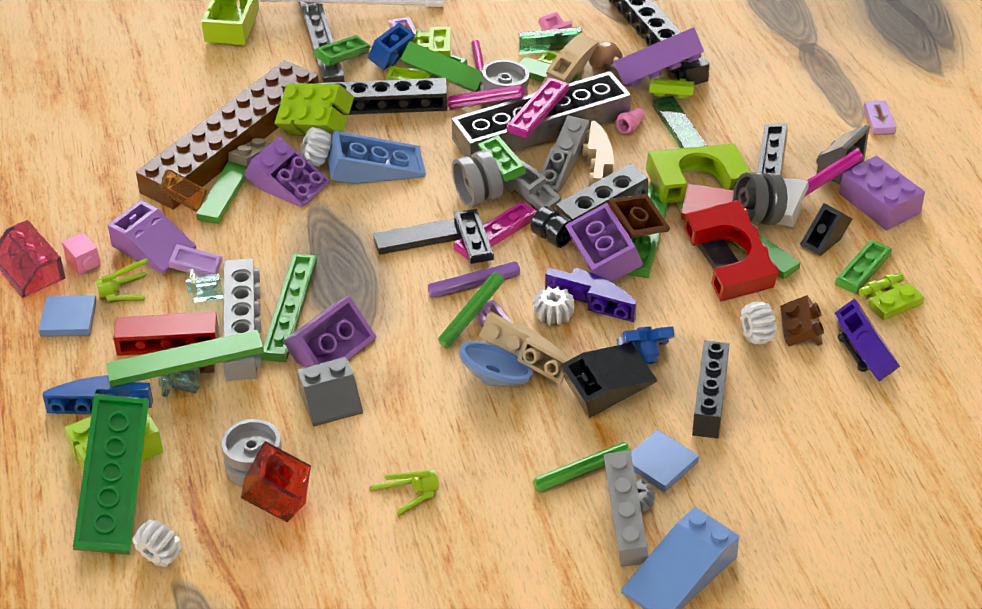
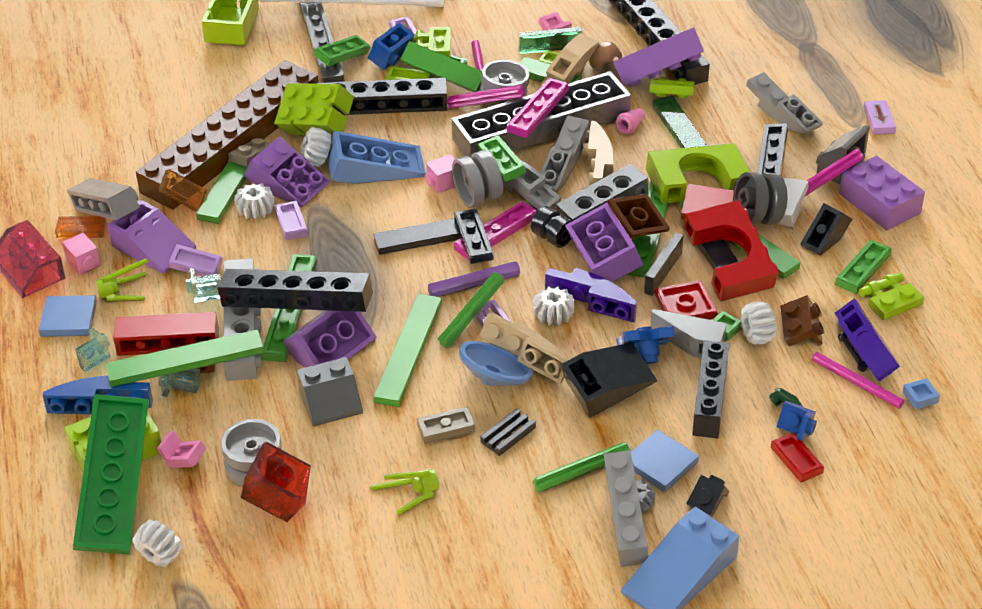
(72, 226): none -> clear orange tile
(93, 351): none -> clear light blue bracket
(103, 198): none -> light grey brick
(178, 453): none -> bright pink bracket
(254, 201): none -> white gear
(291, 220): none -> lavender tile
(295, 290): none -> black brick
(407, 350): none -> tile
(440, 173): none -> bright pink brick
(445, 425): none -> dark tan plate
(504, 430): none -> tile
(663, 264): none -> tile
(687, 300): none -> tile
(689, 330): none -> slope
(708, 494): none -> black bracket
(733, 324): none -> bright green tile
(781, 106): none -> light grey slope
(781, 395): none -> dark green arm
(797, 420): none -> blue bracket
(797, 457): none -> red tile
(858, 380): none -> dark pink bar
(921, 393): none -> medium blue plate

